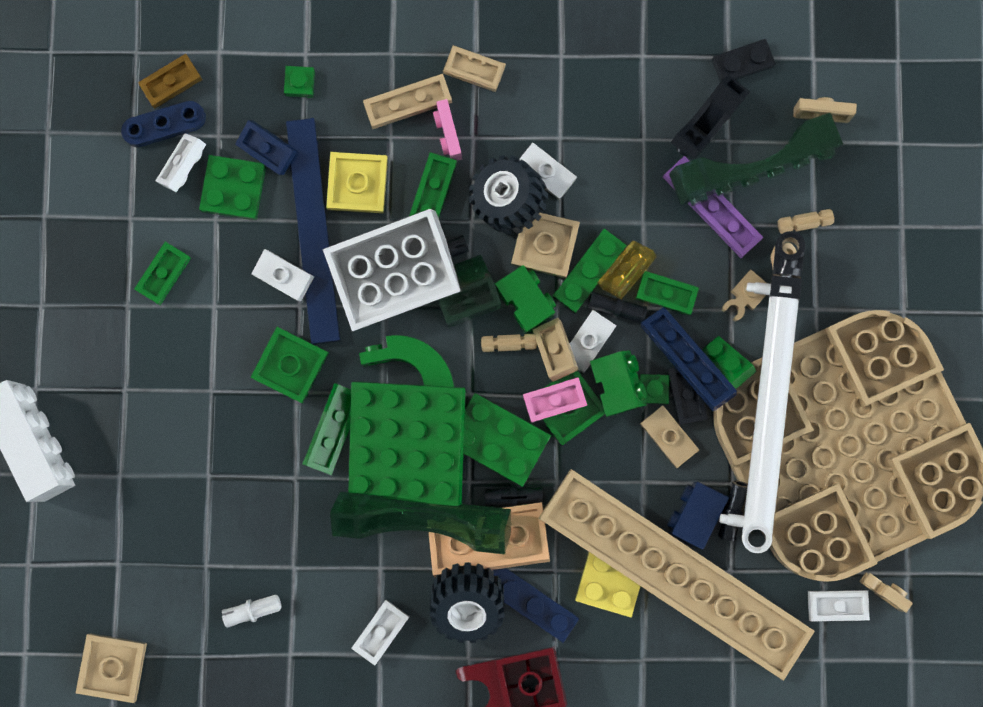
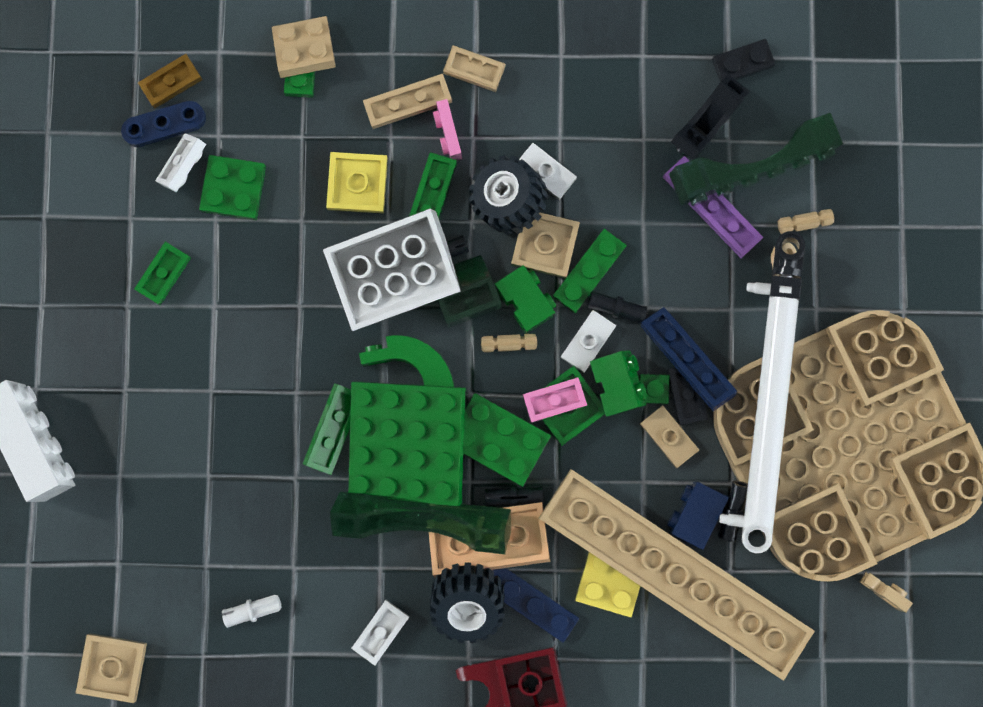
(266, 147): dark blue plate -> none
(282, 275): white plate -> none
(289, 365): green plate -> none
(303, 47): none -> tan plate
(313, 231): dark blue tile -> none
(555, 349): tan plate -> none
(627, 269): clear yellow plate -> none
(667, 293): green plate -> none
(729, 362): green plate -> none
(743, 297): tan plate -> none
(811, 109): tan plate -> none
(838, 605): white plate -> none

